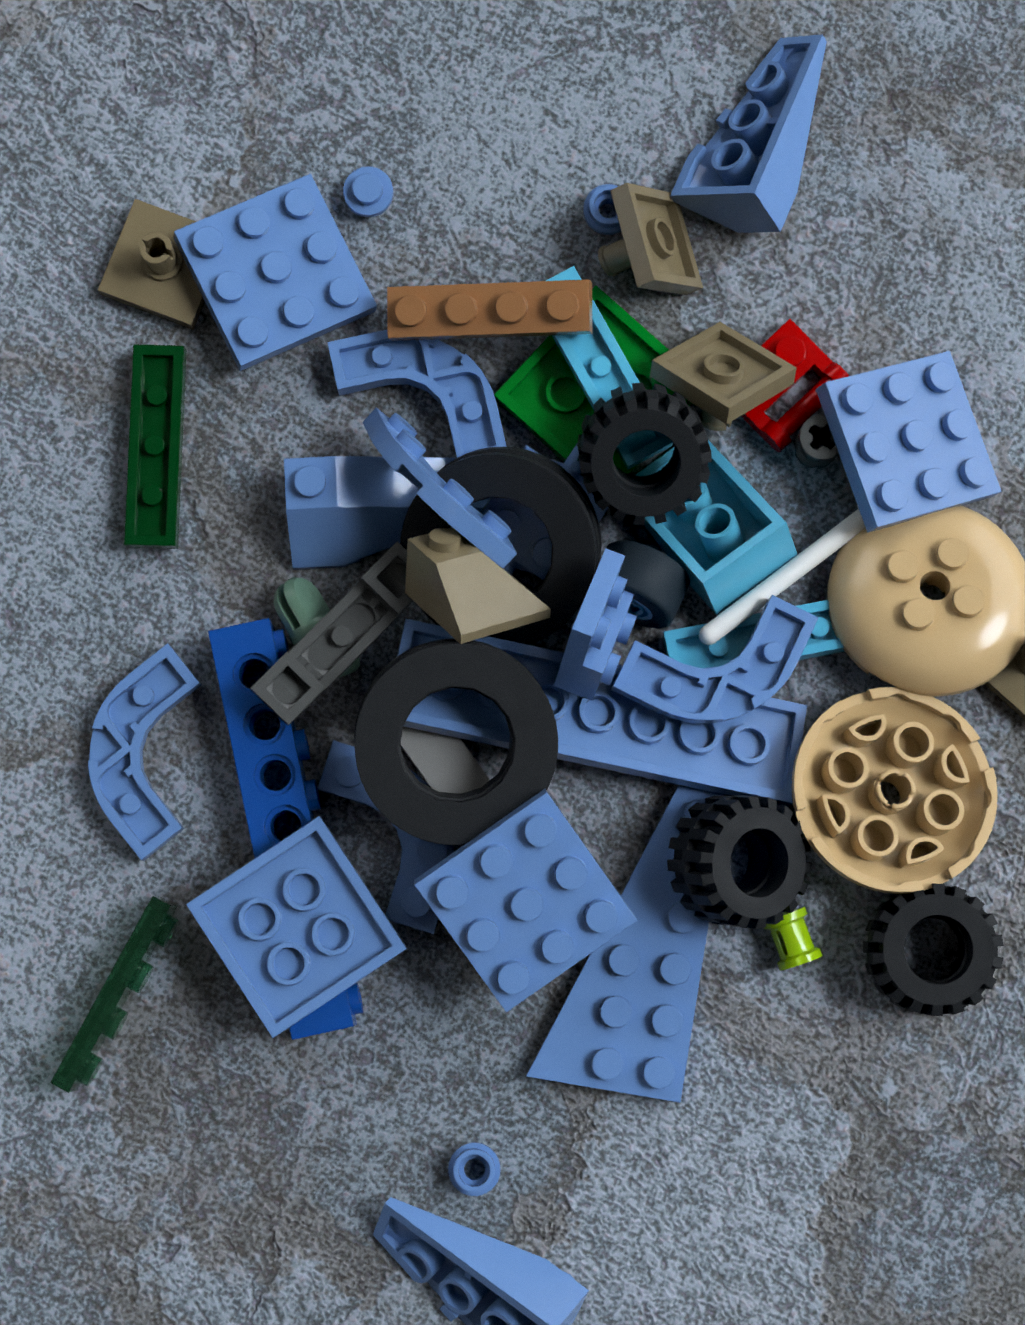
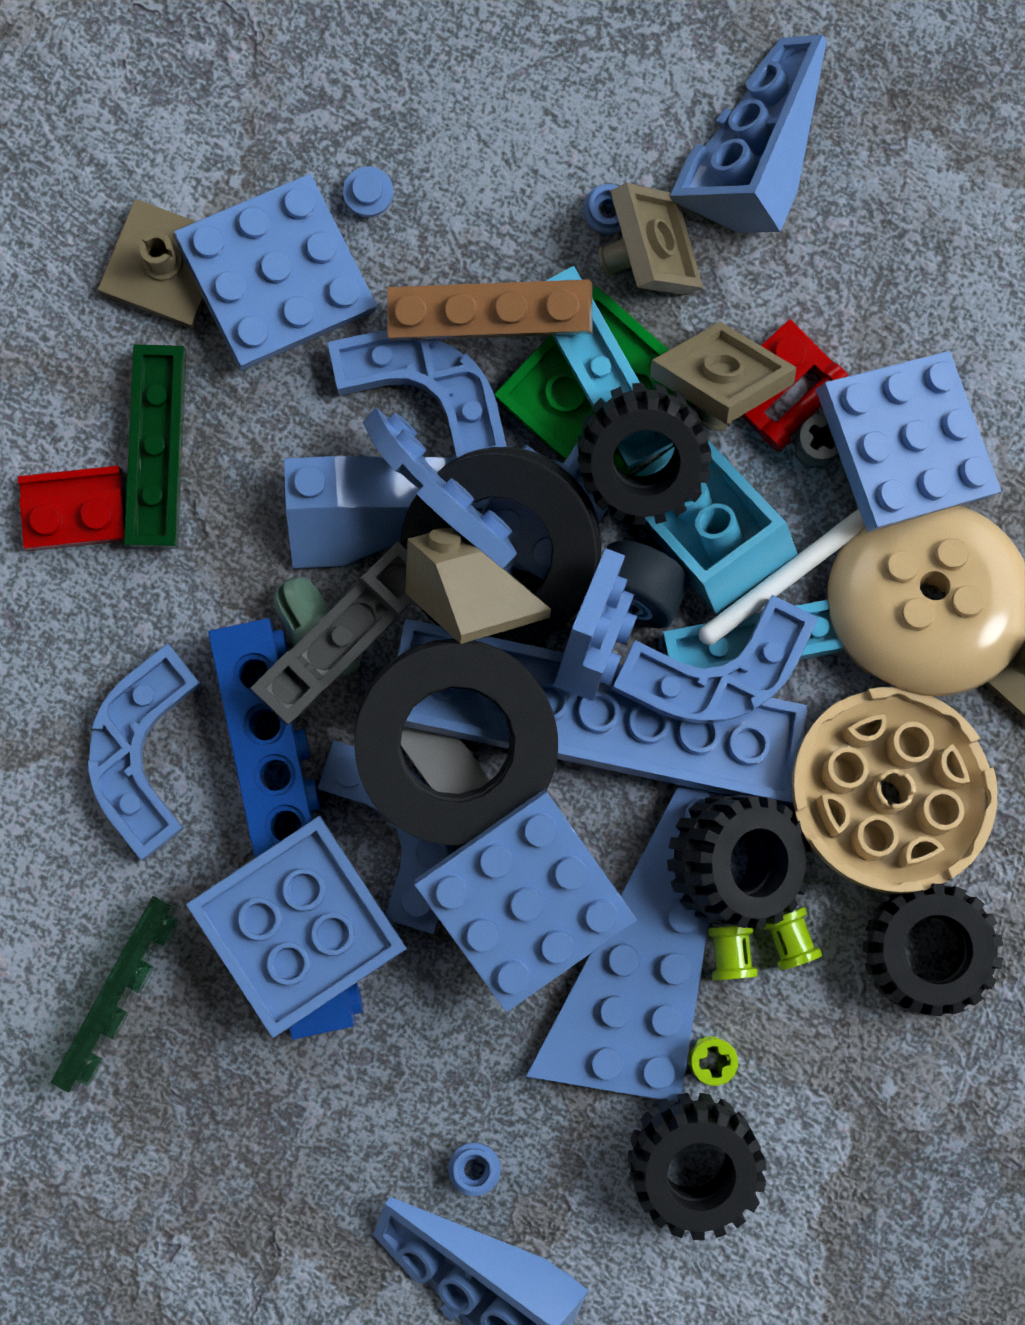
(72, 508): none -> red plate
(704, 1206): none -> black tyre
(725, 1070): none -> lime bush
(732, 953): none -> lime bush

